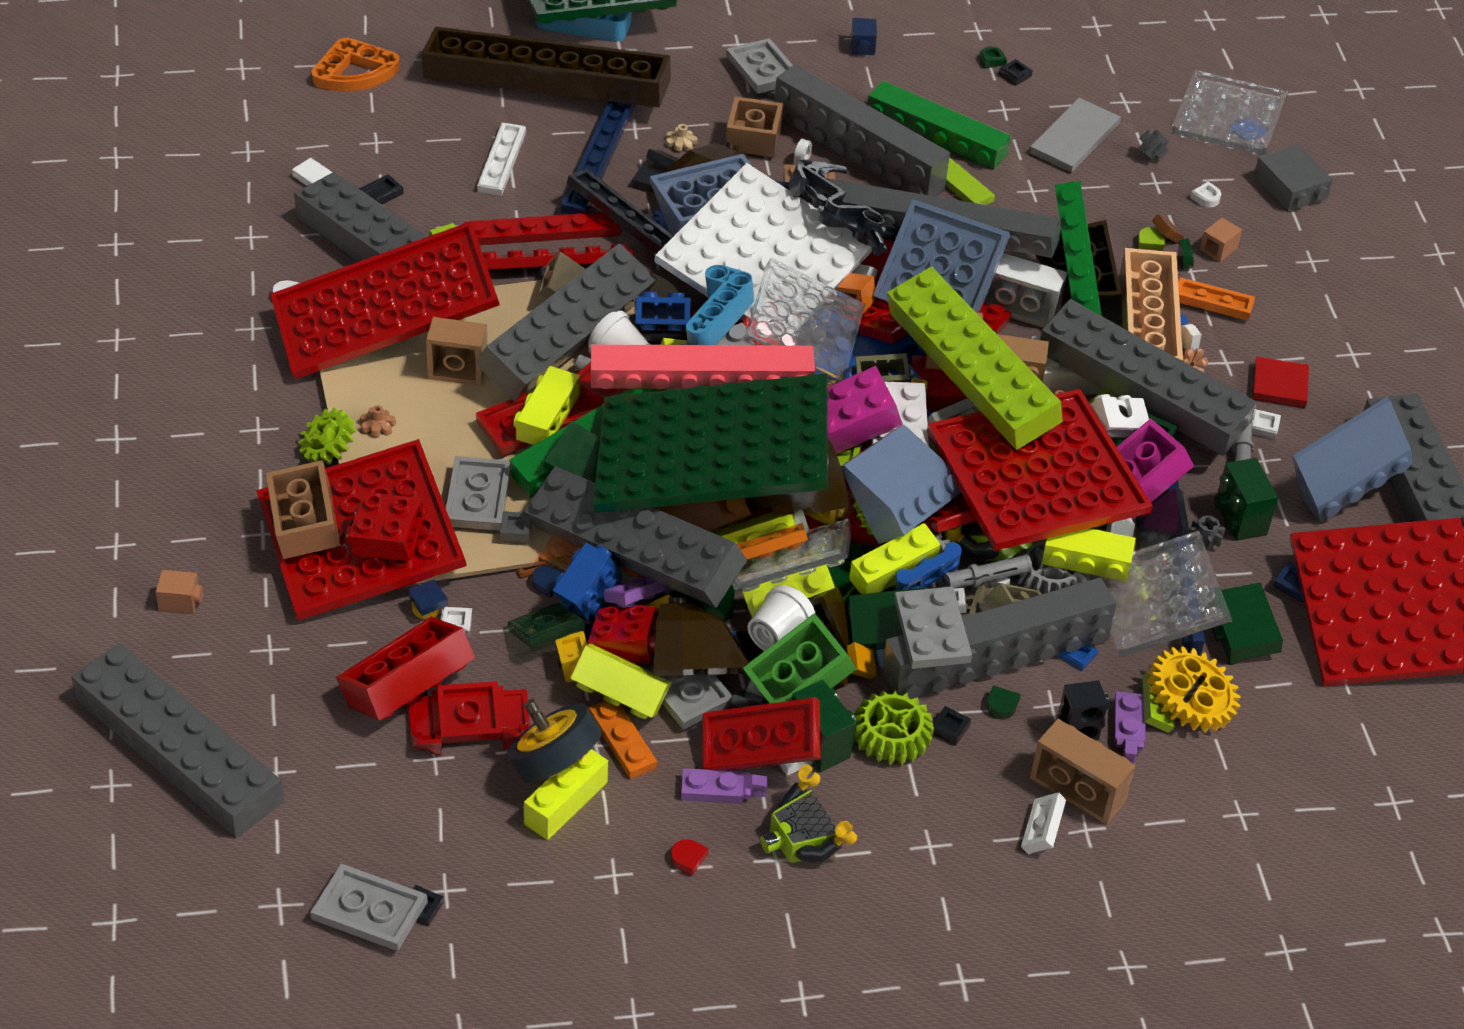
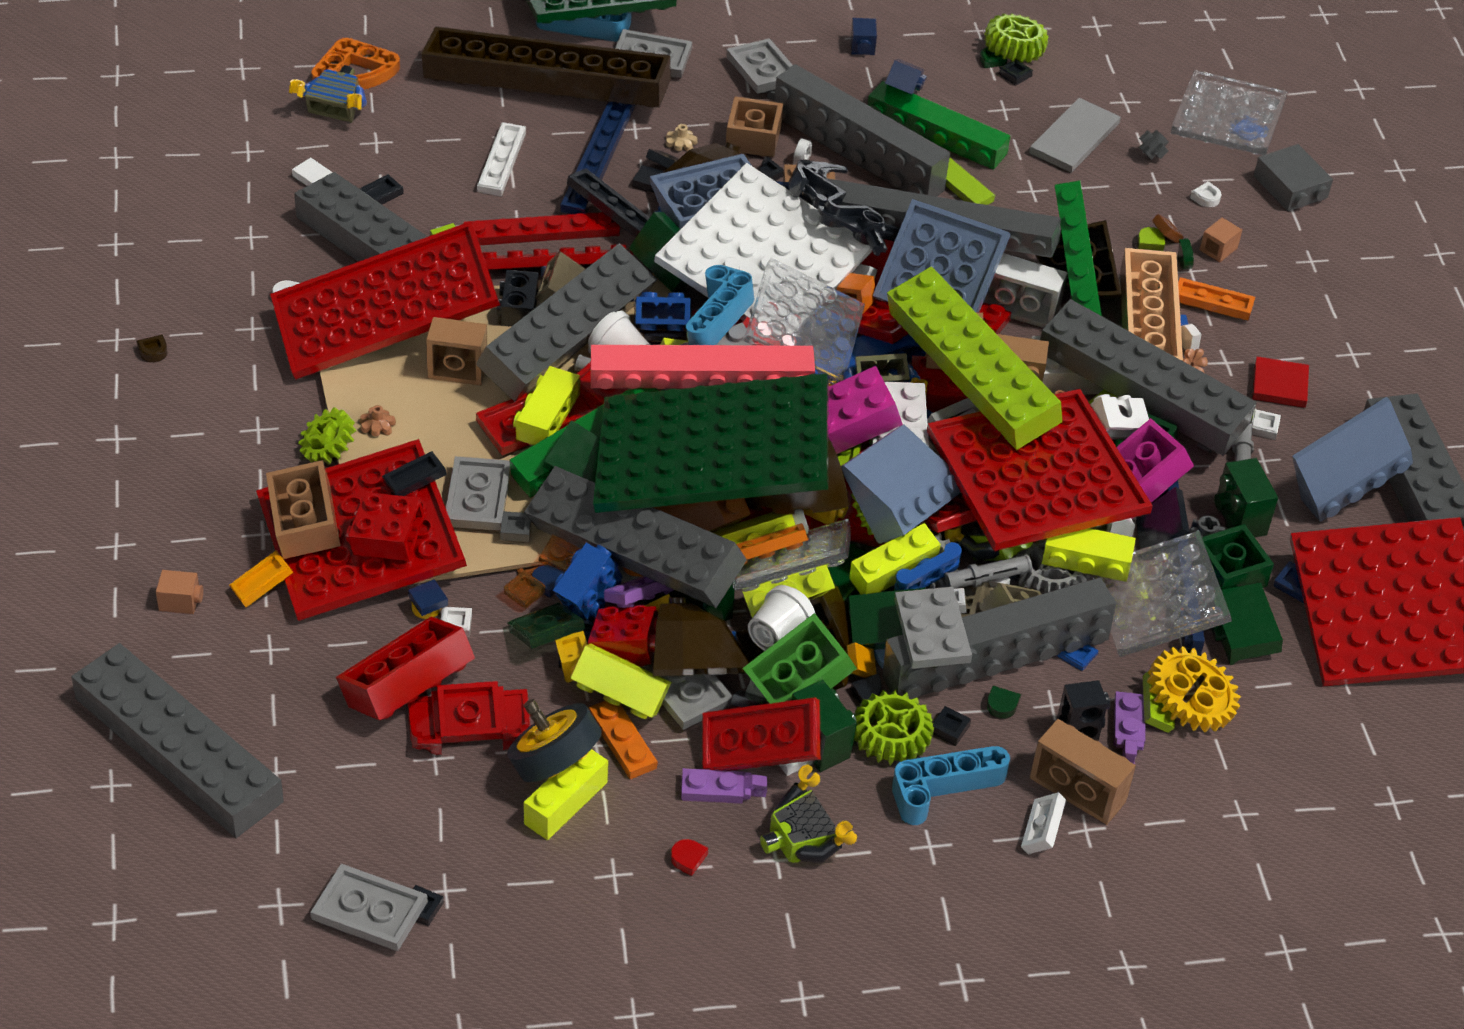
(152, 348): none -> dark brown tile
(261, 578): none -> light orange tile
(332, 94): none -> torso
(414, 475): none -> black tile
(517, 295): none -> black brick
(524, 589): none -> clear orange plate
(650, 240): none -> dark green container
(677, 49): none -> light grey plate
(771, 169): none -> black tile
(865, 687): none -> black tile
(906, 76): none -> dark blue brick
(945, 774): none -> dark azure beam
(1016, 38): none -> lime gear
(1238, 558): none -> dark green brick

